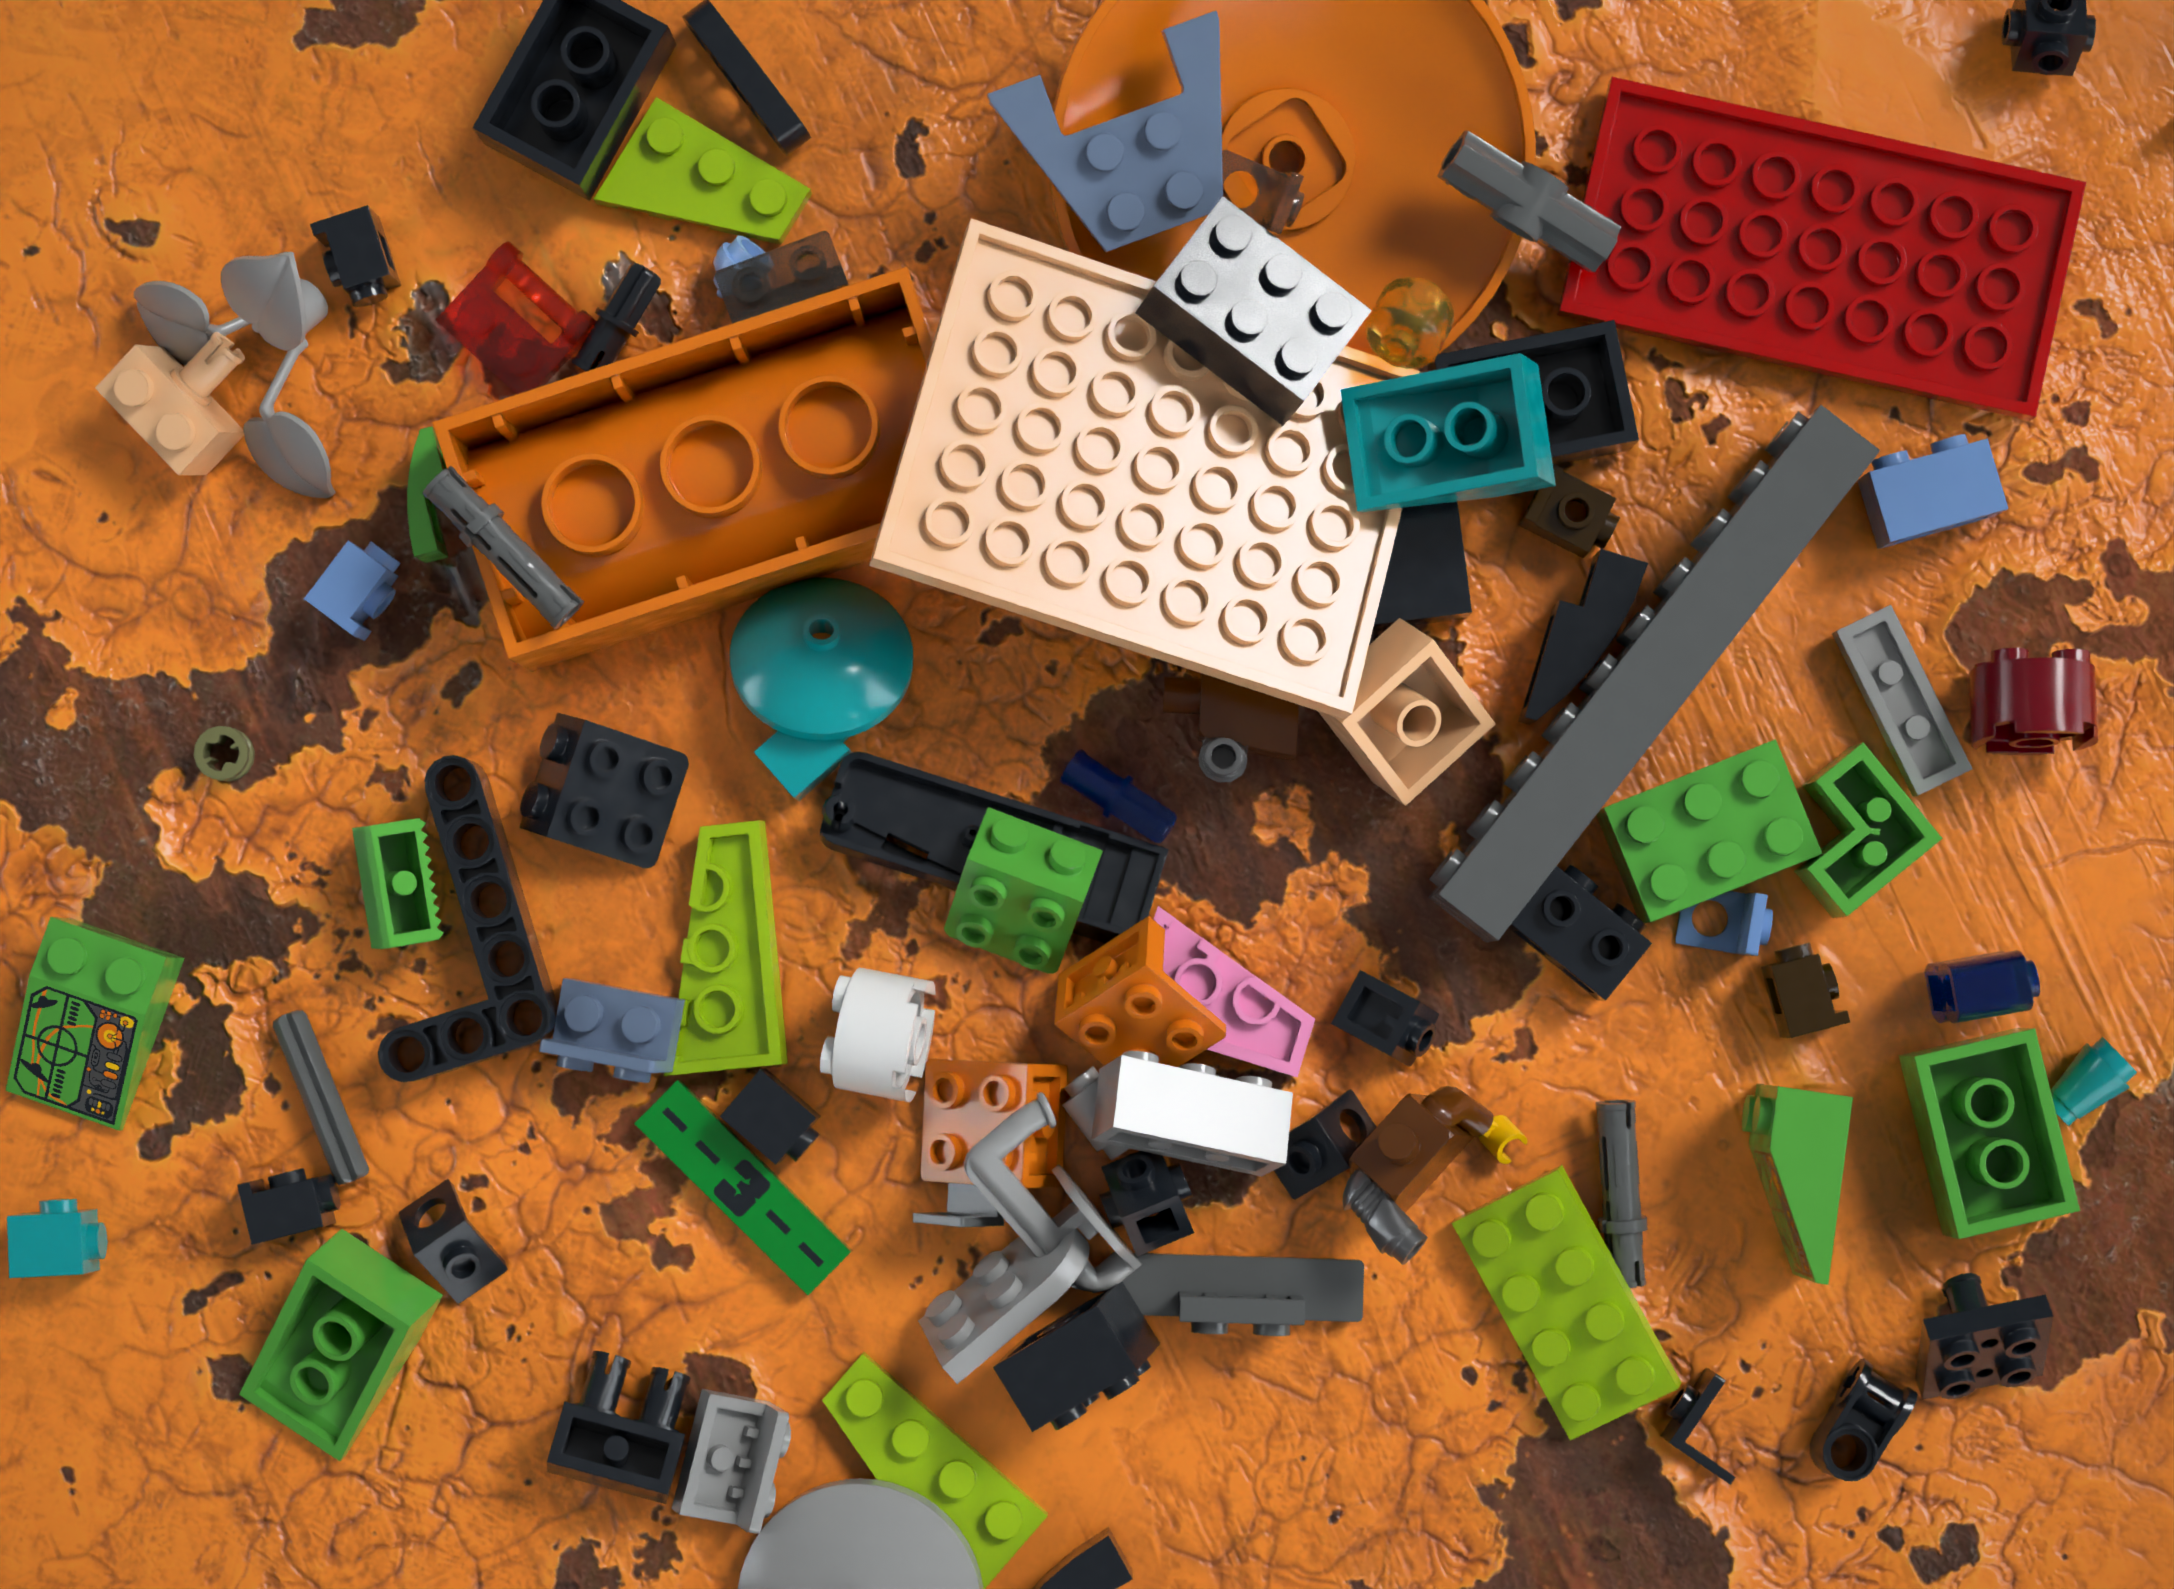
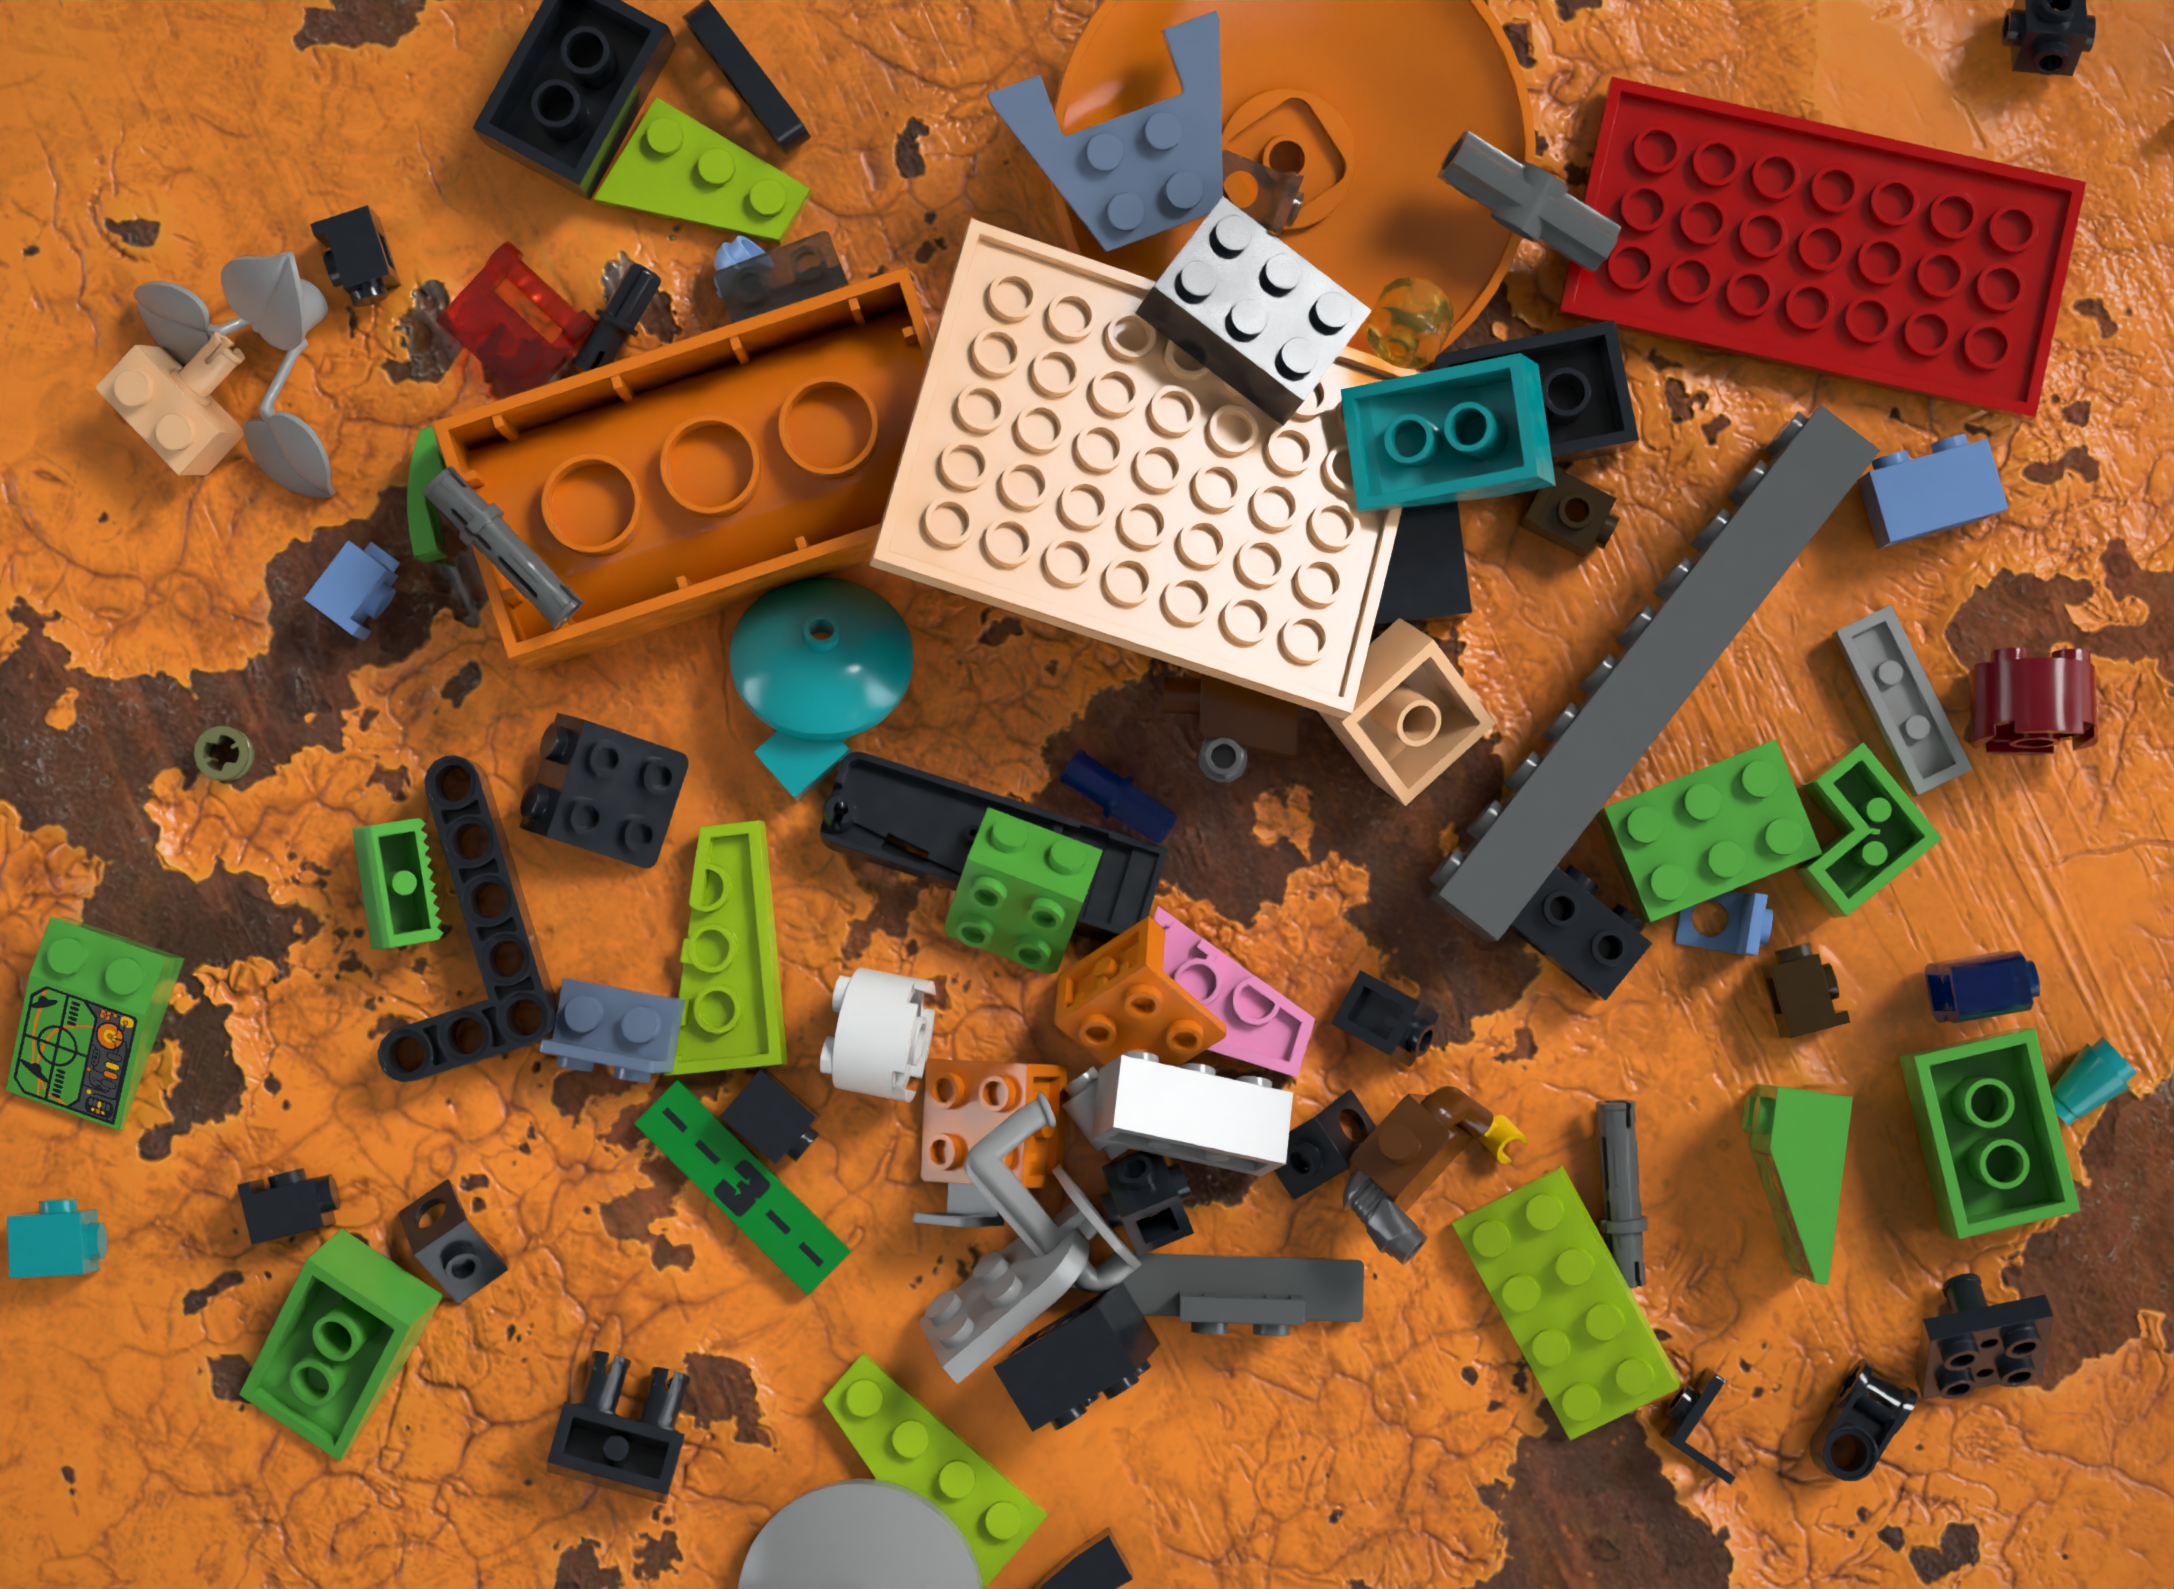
(320, 1097): dark grey axle -> none
(732, 1460): light grey bracket -> none
(1582, 632): black slope -> none

